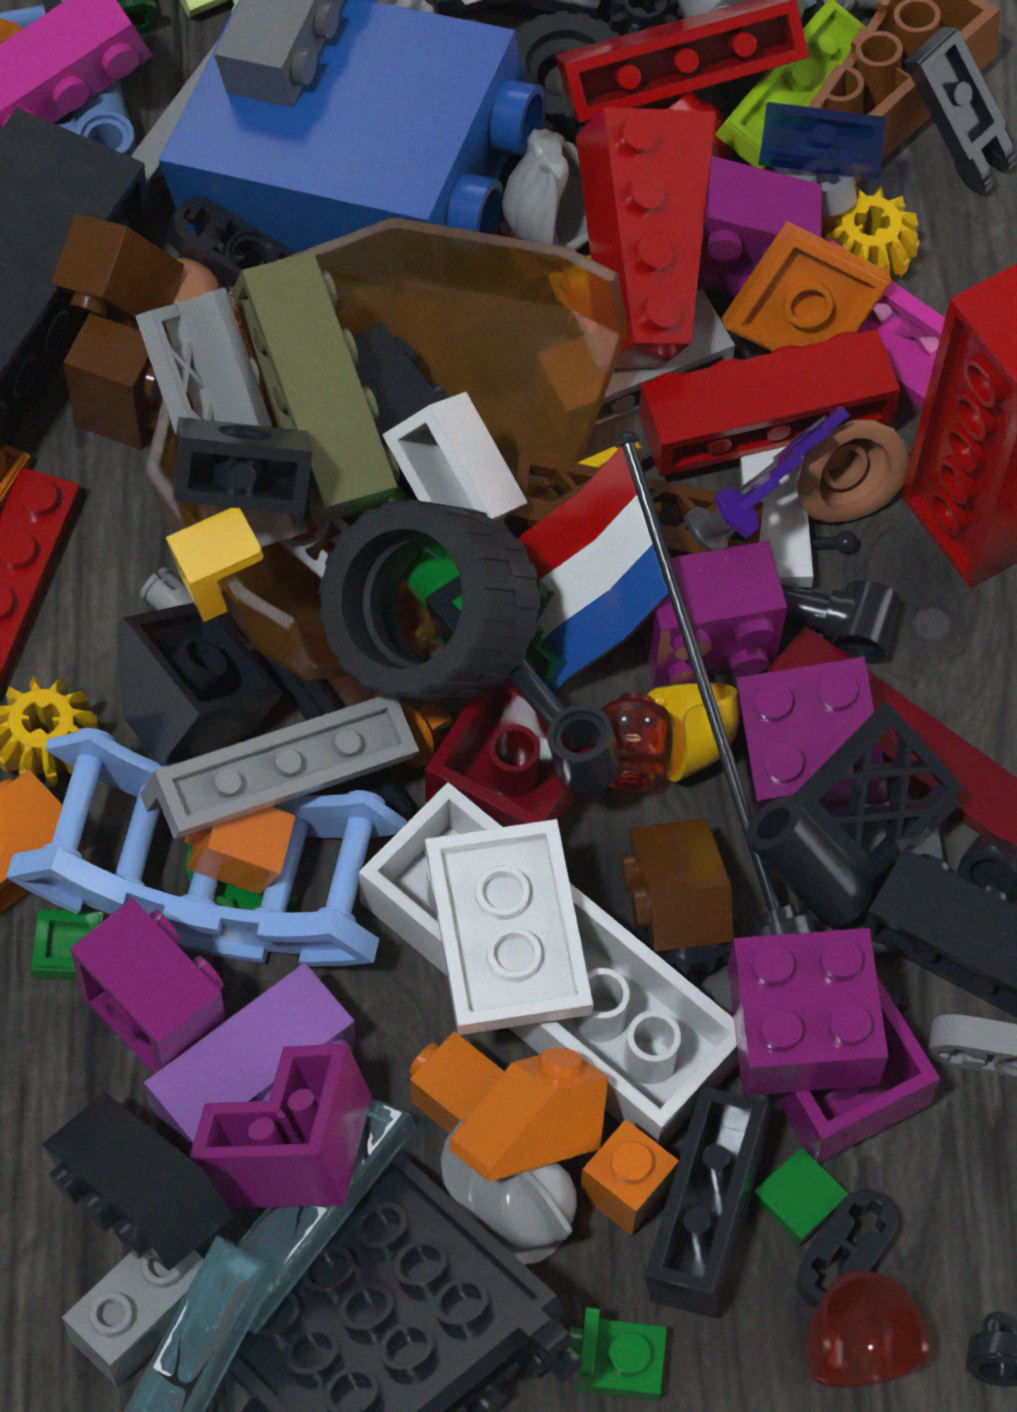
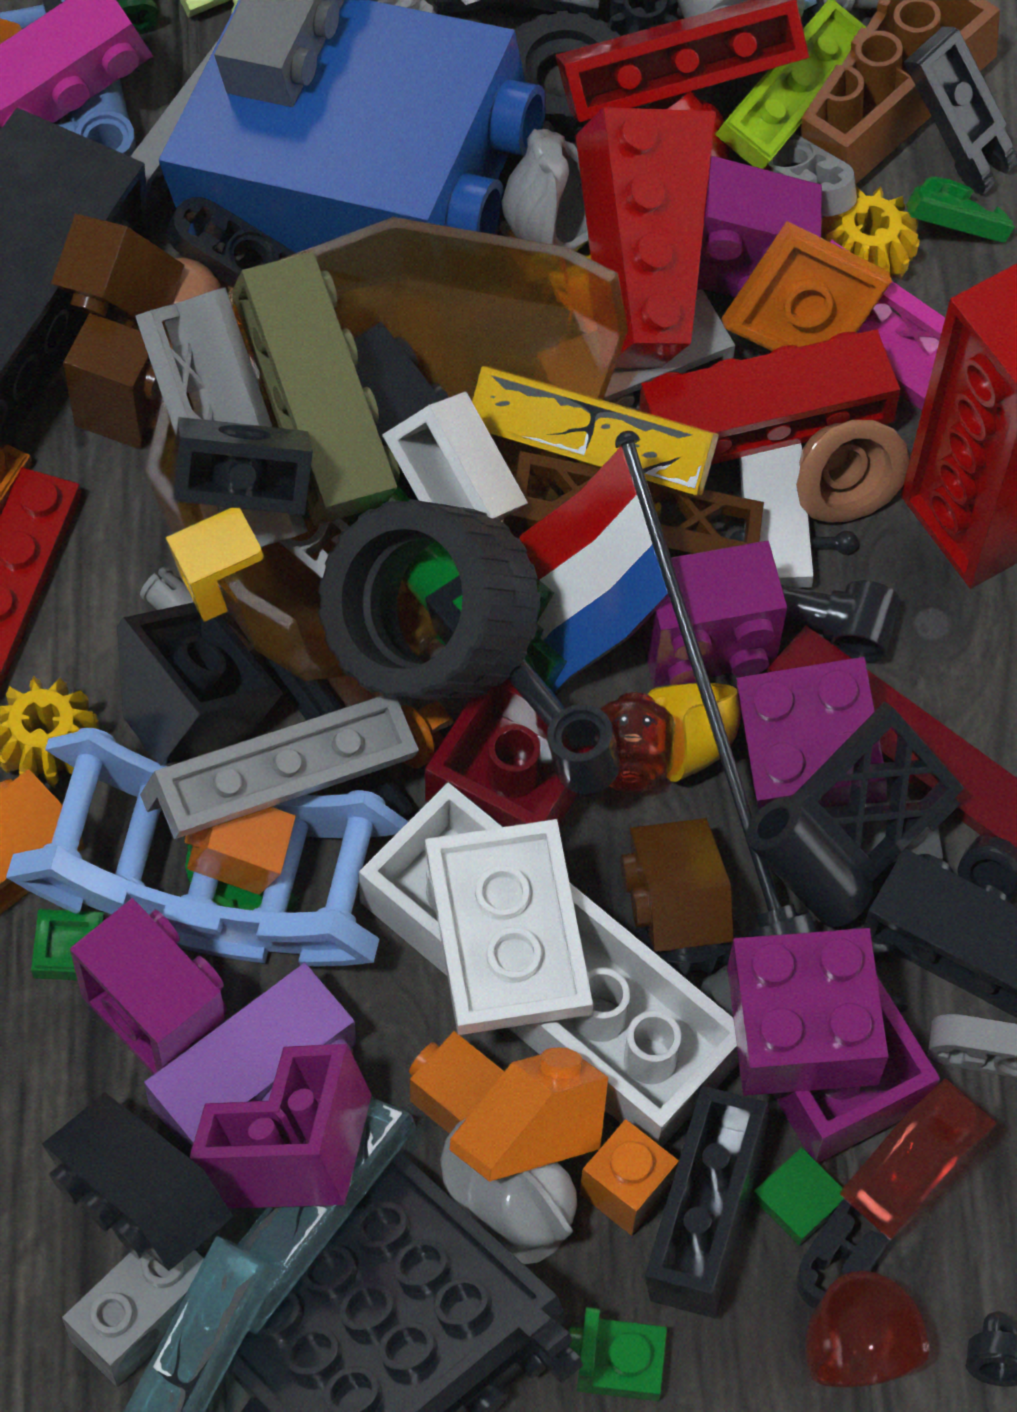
(588, 427): none -> yellow tile
(737, 507): dark purple piece -> none
(822, 140): clear blue plate -> none
(918, 1159): none -> clear red slope
(948, 205): none -> green tile

